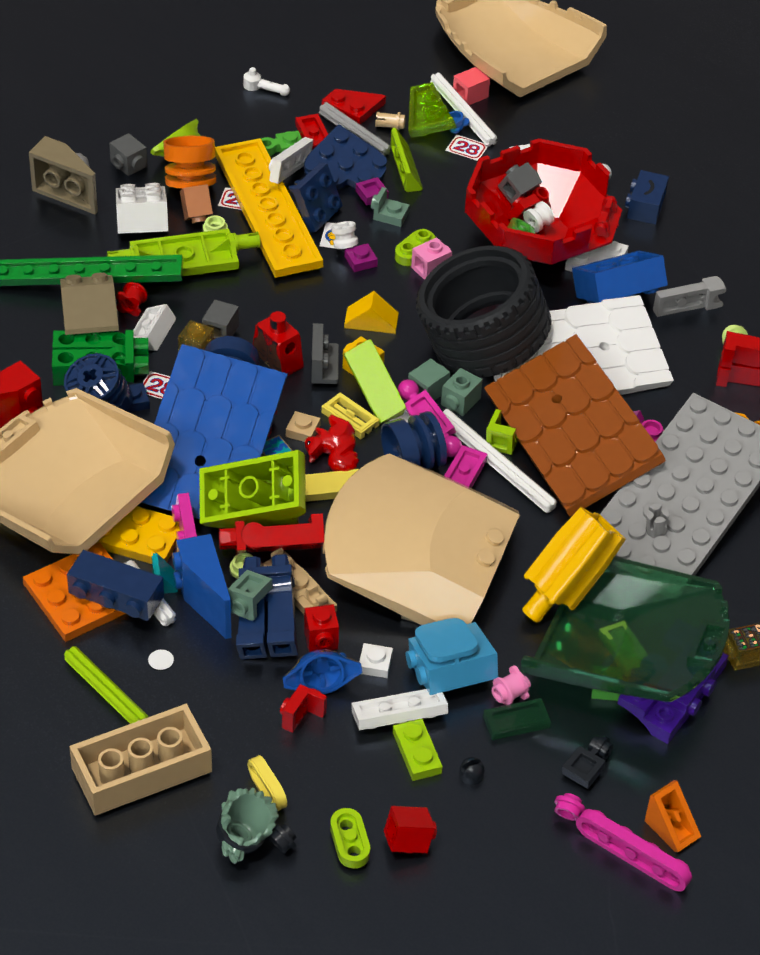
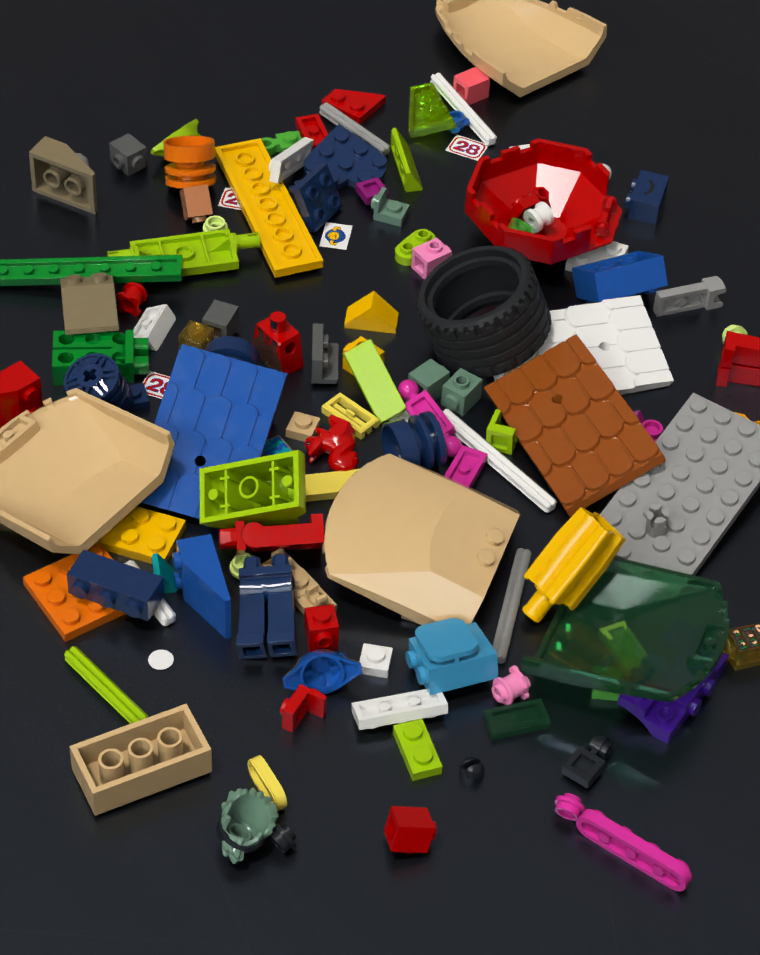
(141, 208): white slope -> none
(183, 515): dark pink plate -> none
(247, 593): sand green bracket -> none
(252, 82): white piece -> none
(344, 234): white wheel -> none
(350, 840): lime plate -> none
(361, 257): magenta plate -> none
(390, 120): tan pin -> none
(511, 604): none -> light grey axle
(519, 182): dark grey brick -> none
(671, 817): orange slope -> none

